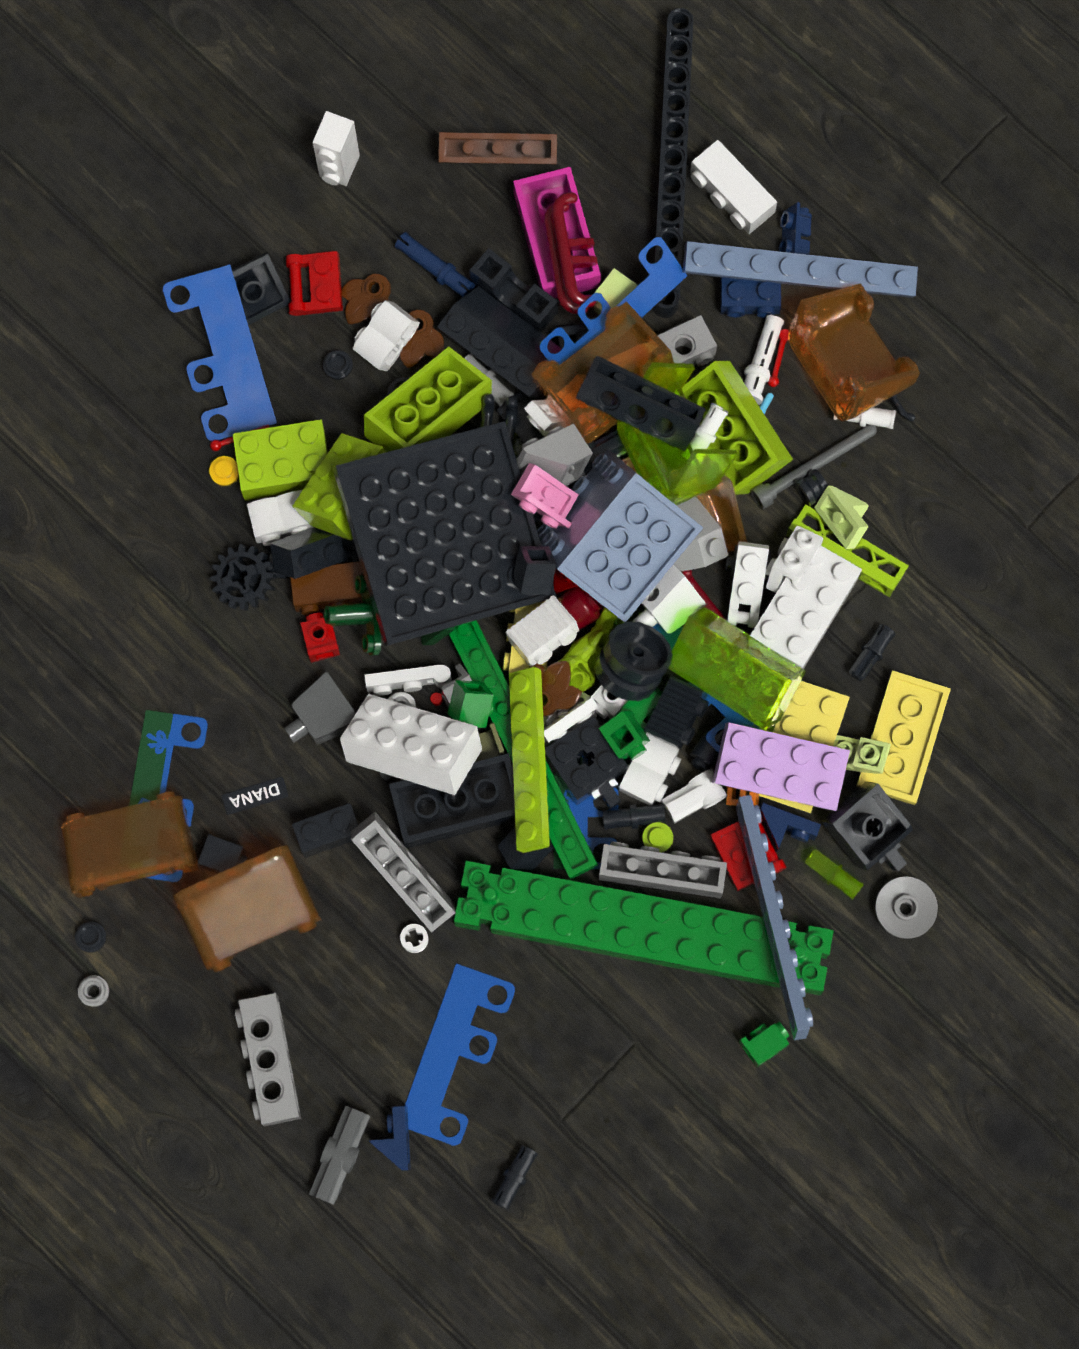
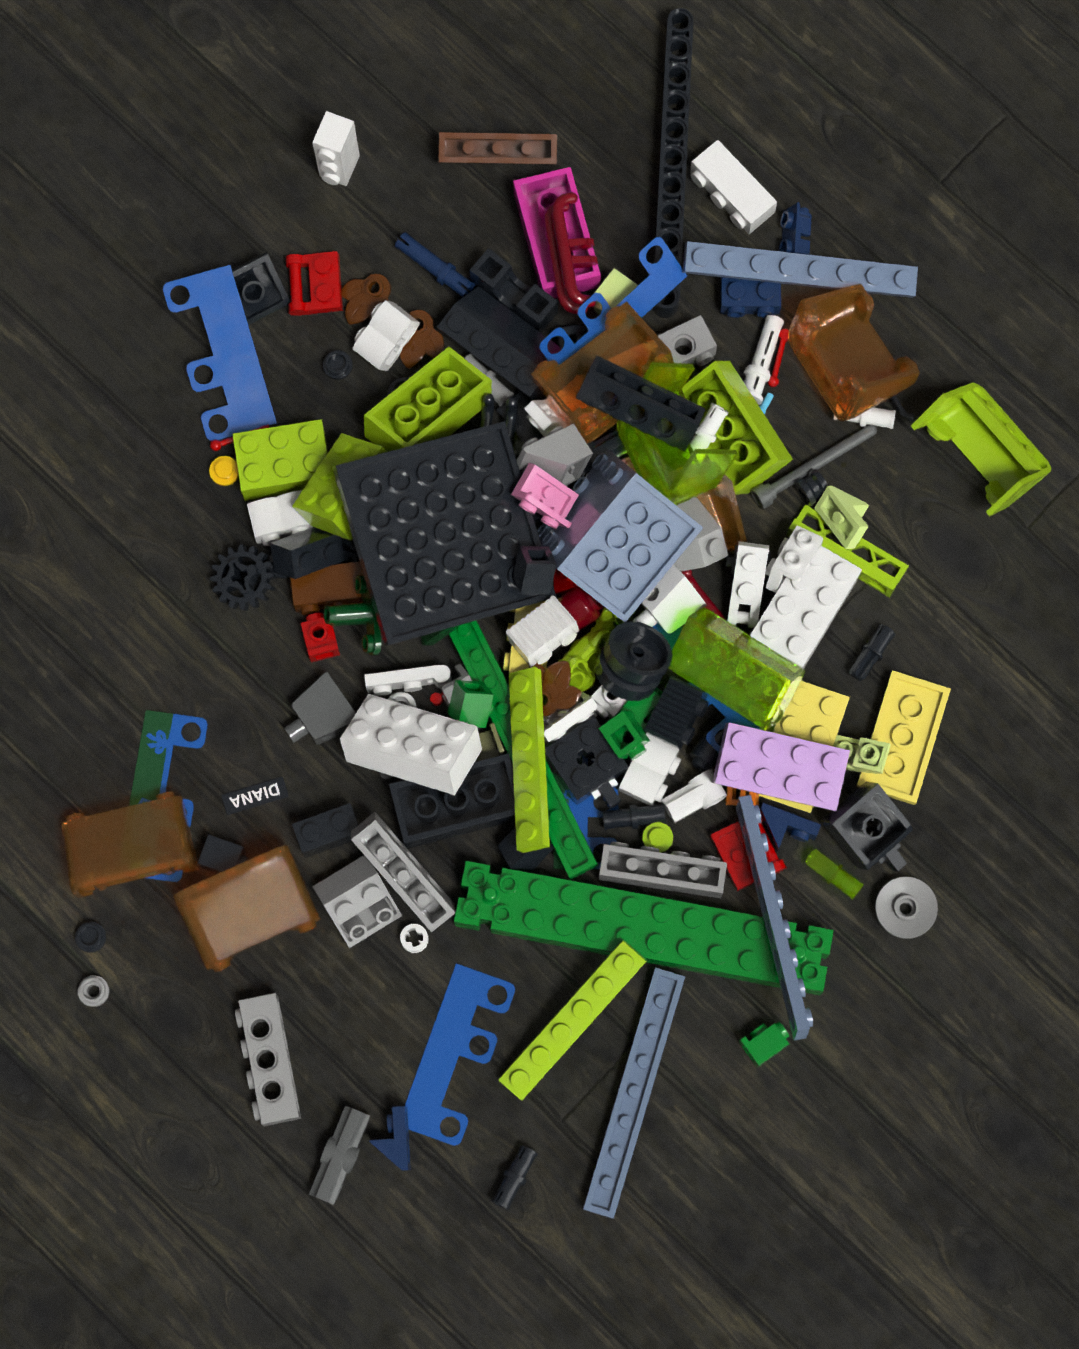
(357, 901): none -> light grey slope
(572, 1019): none -> lime plate
(634, 1093): none -> sand blue plate
(988, 441): none -> lime windscreen

